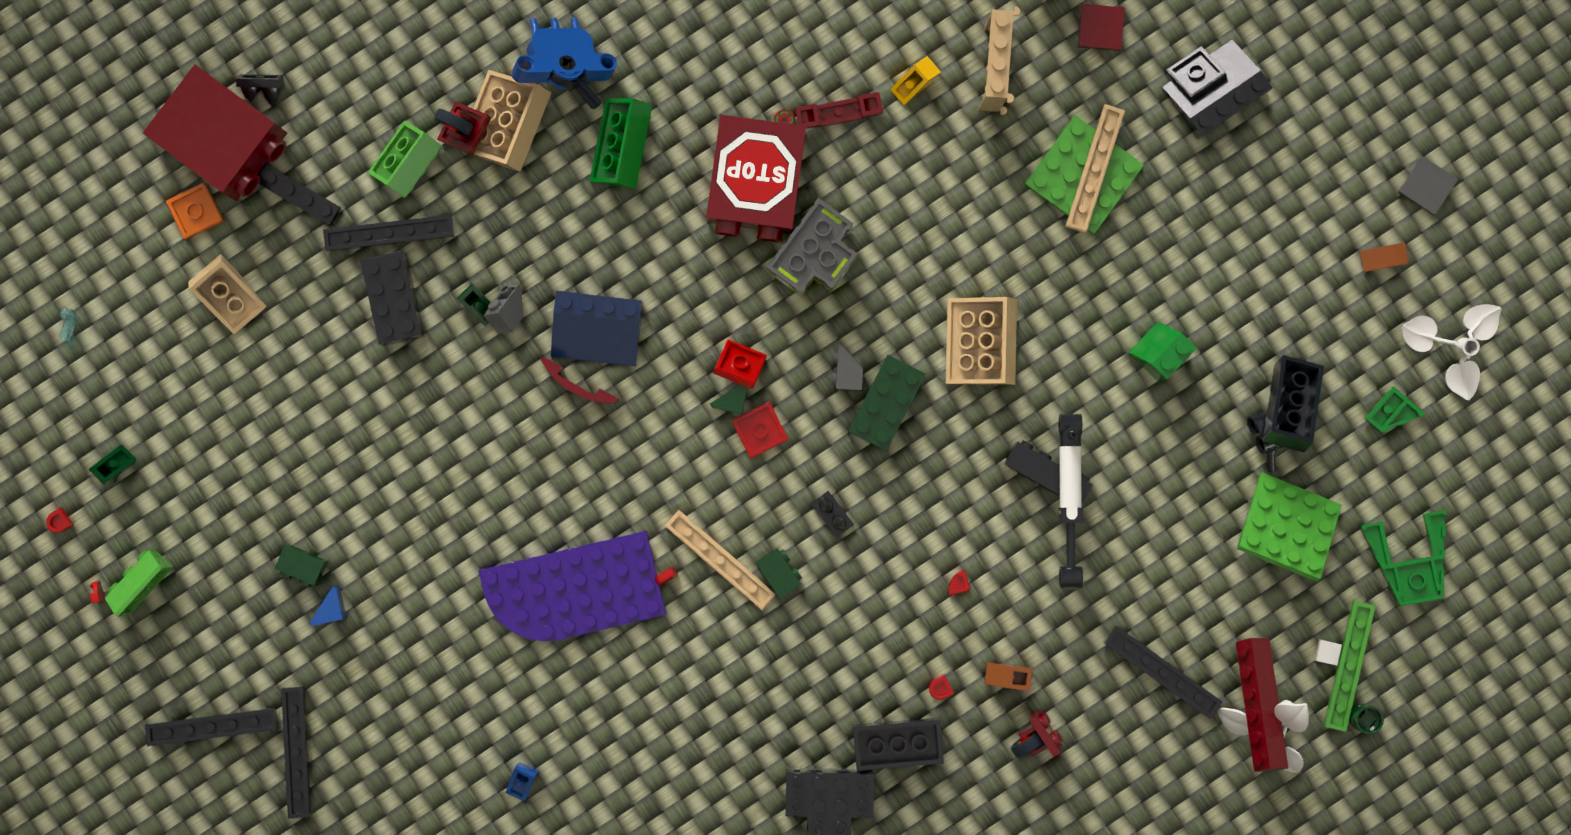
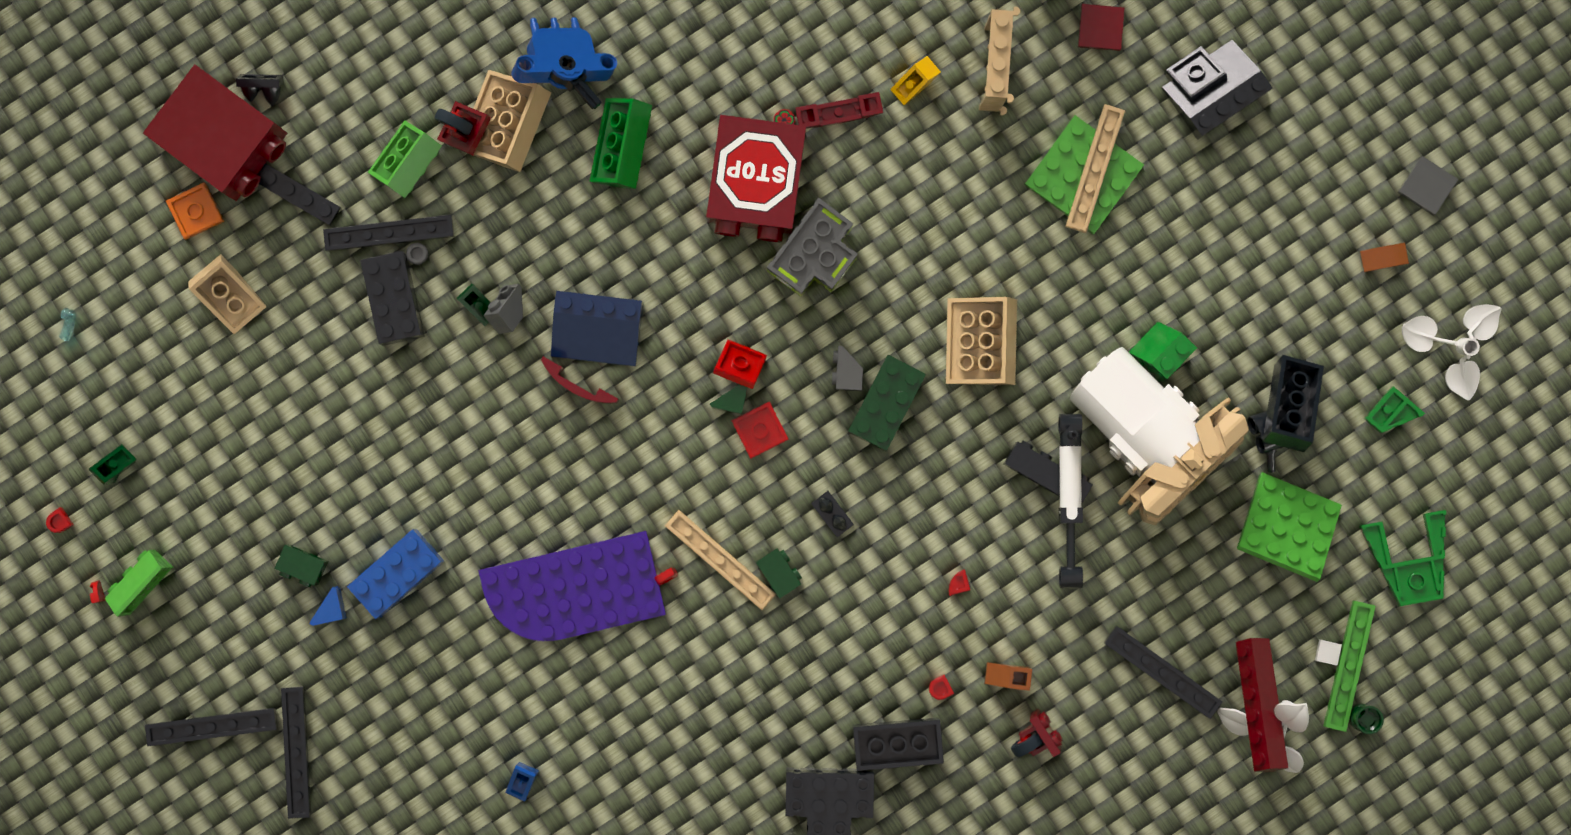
(395, 573): none -> blue brick
(417, 253): none -> dark grey tile
(1156, 432): none -> white piece

